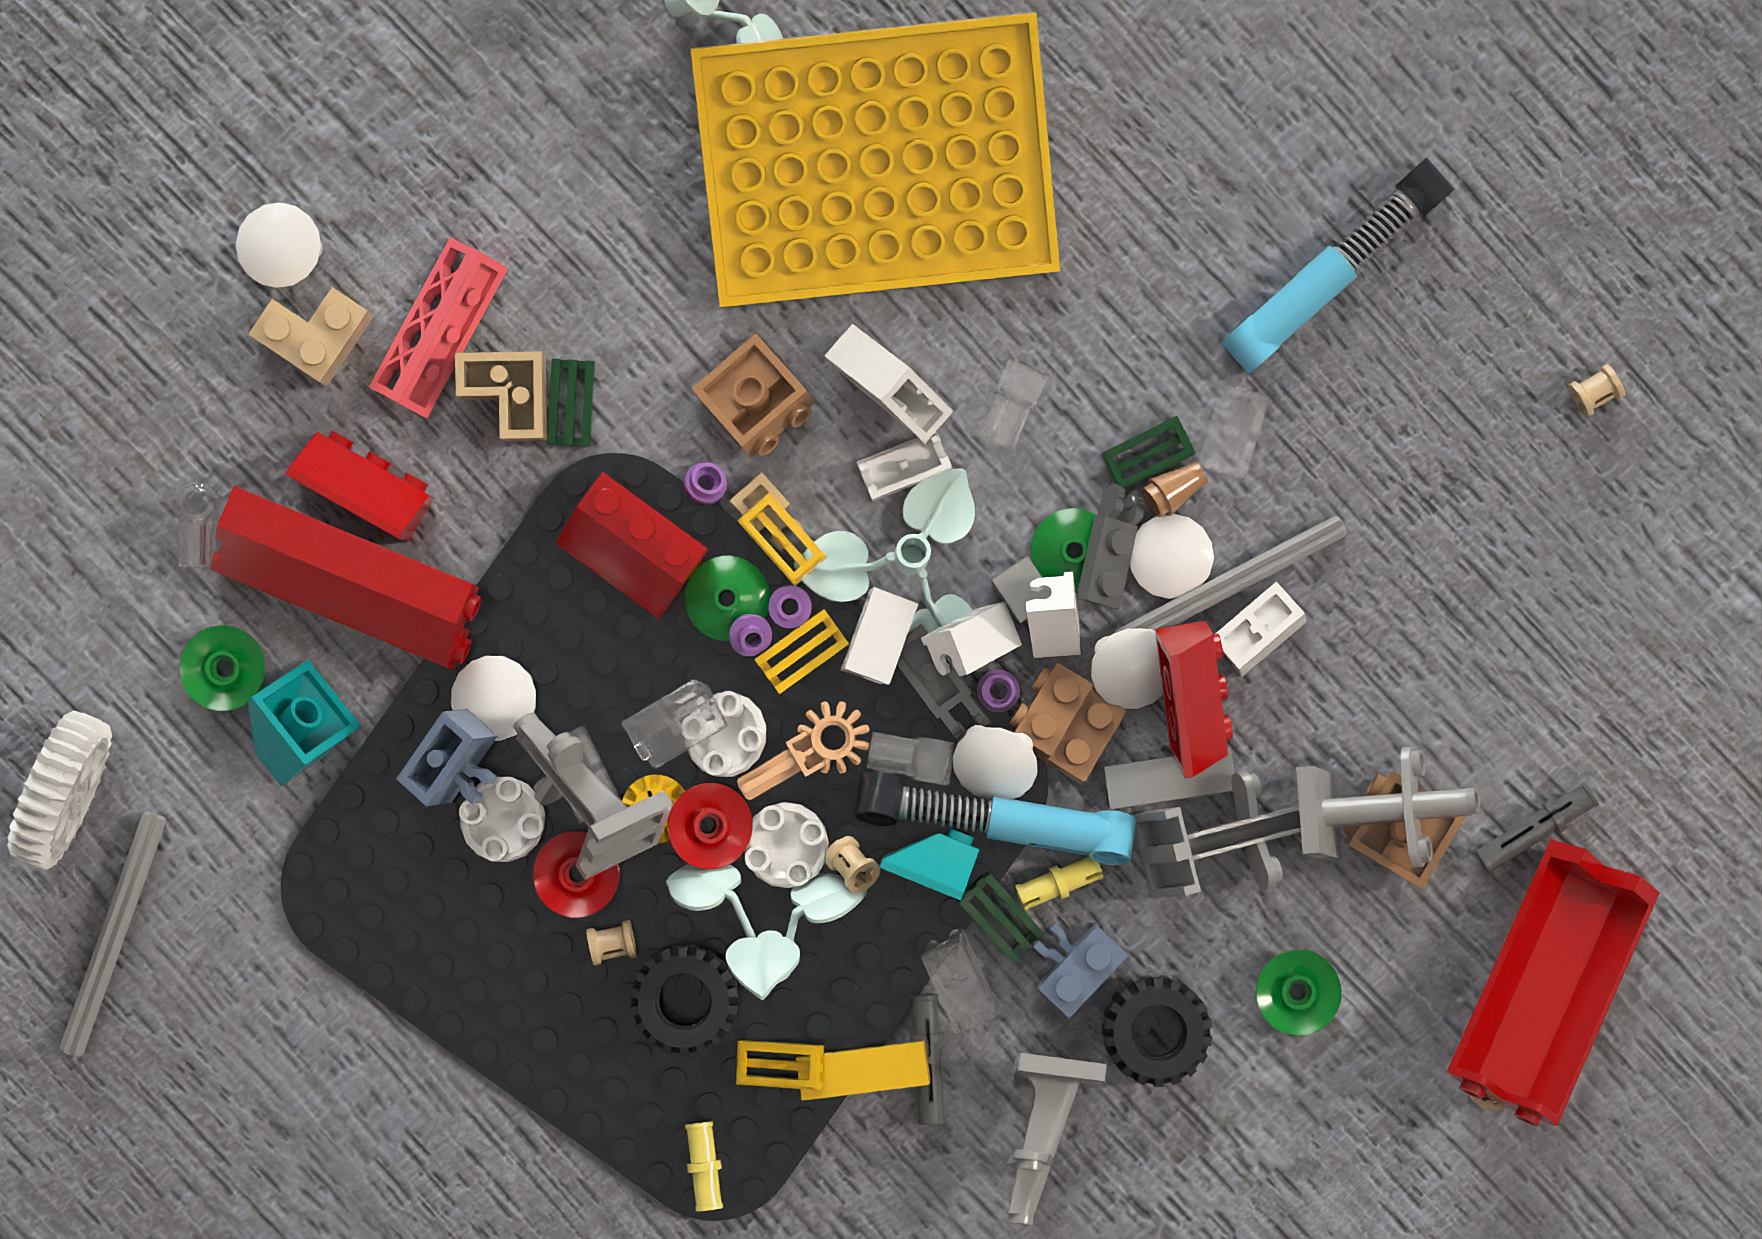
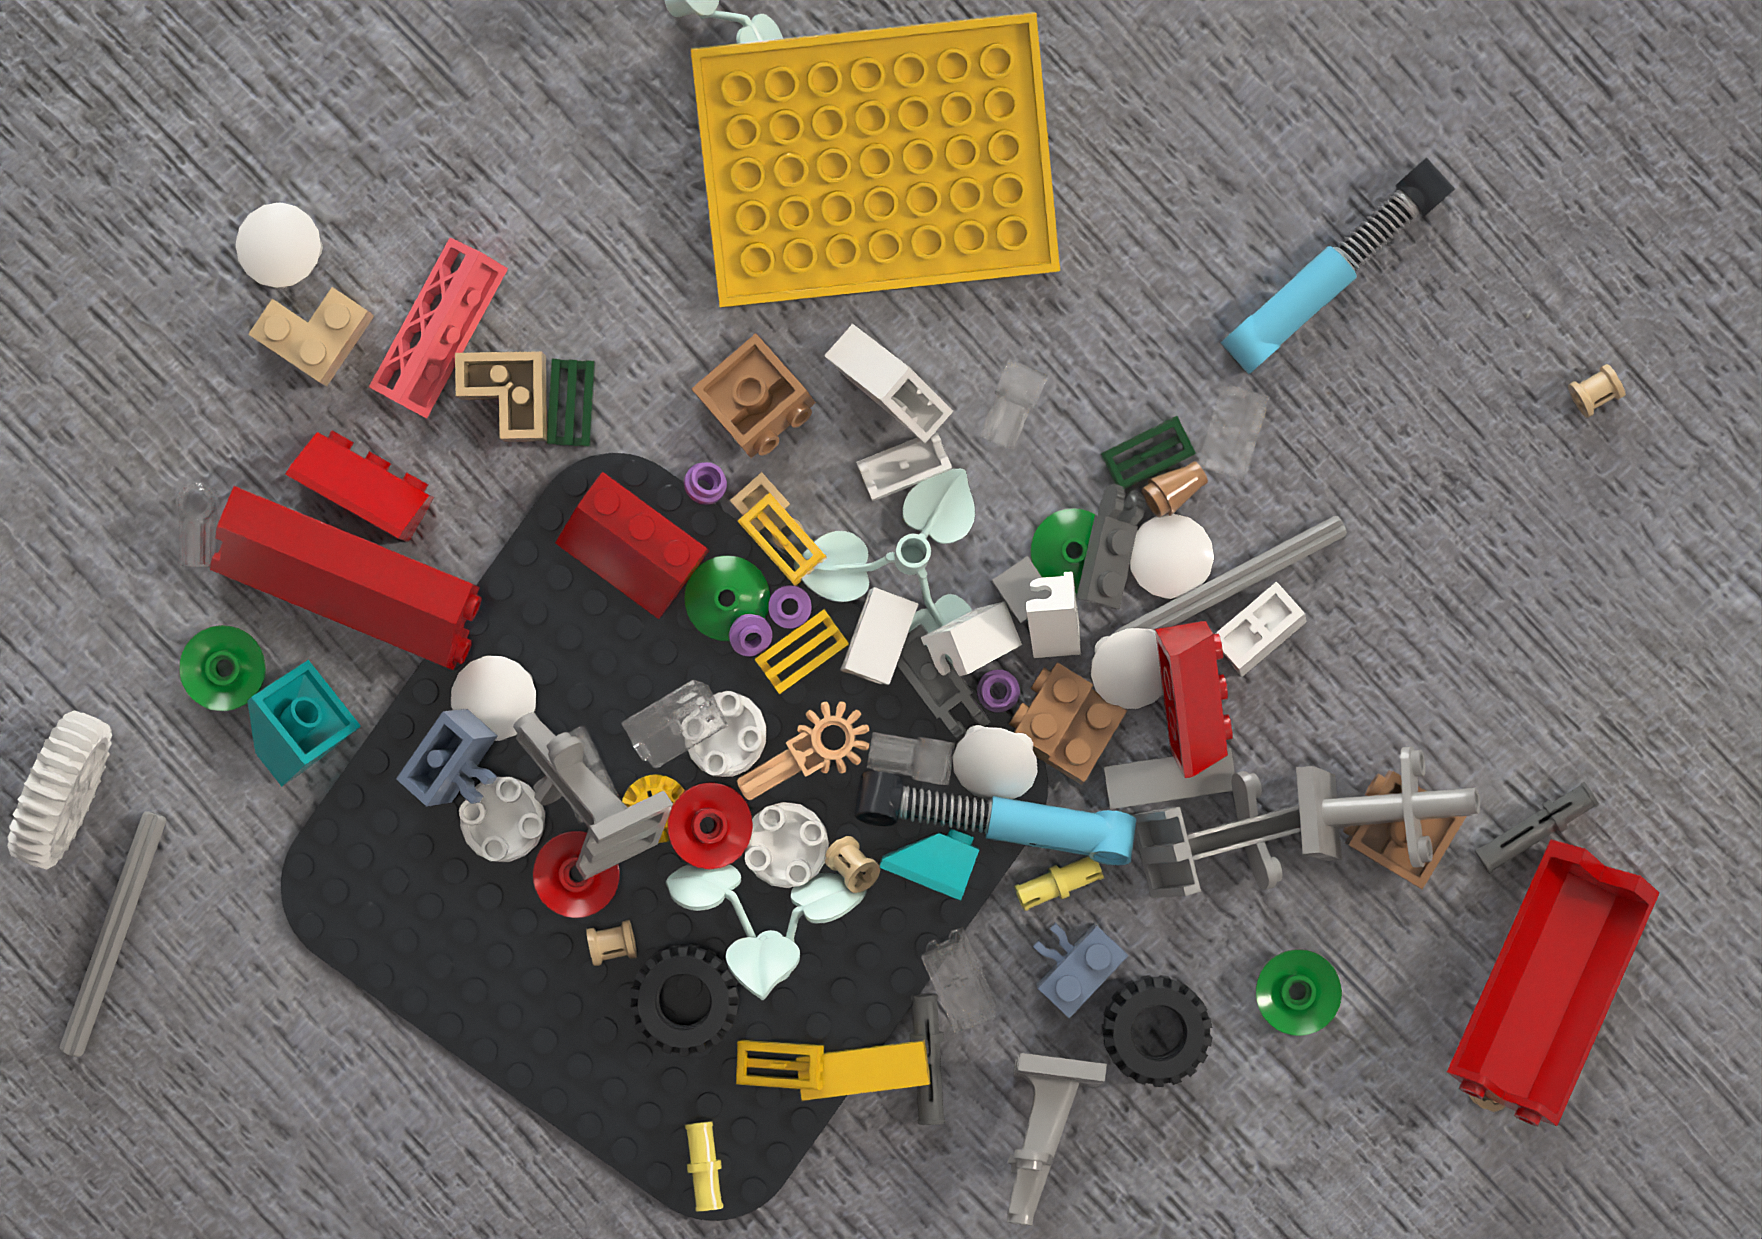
(1023, 942): dark green tile -> none

